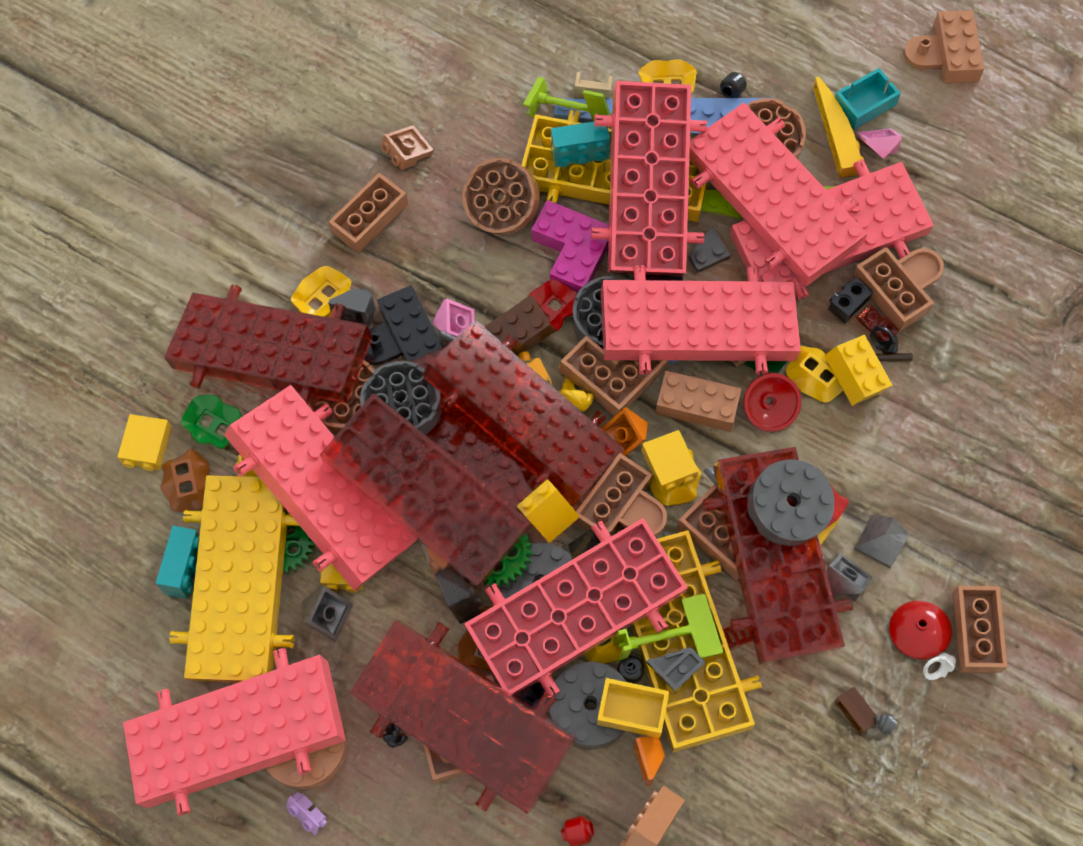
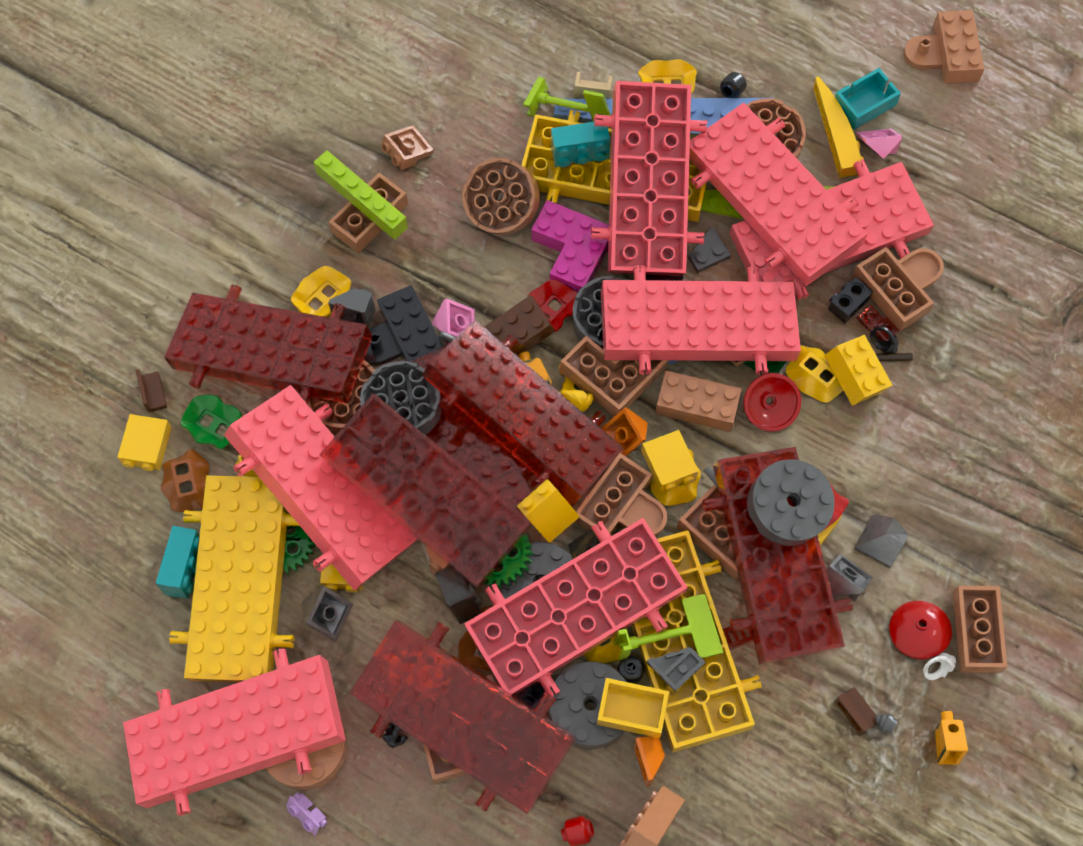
(151, 391): none -> reddish brown panel
(360, 195): none -> lime brick
(950, 740): none -> light orange torso

